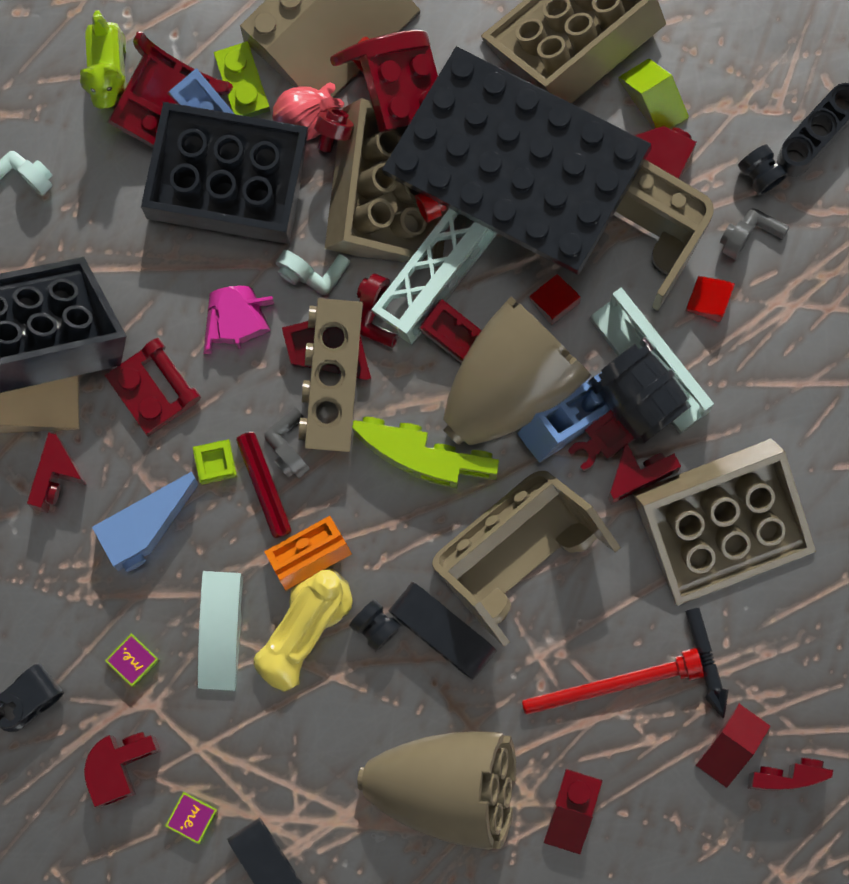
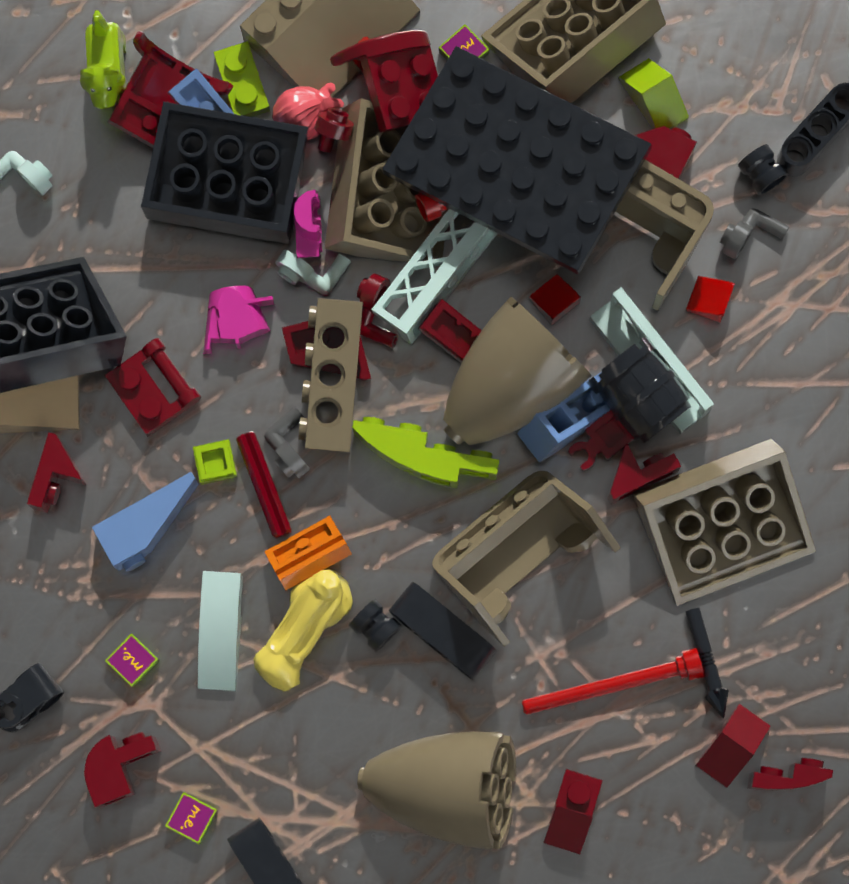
(308, 225): none -> dark pink piece
(466, 40): none -> magenta tile

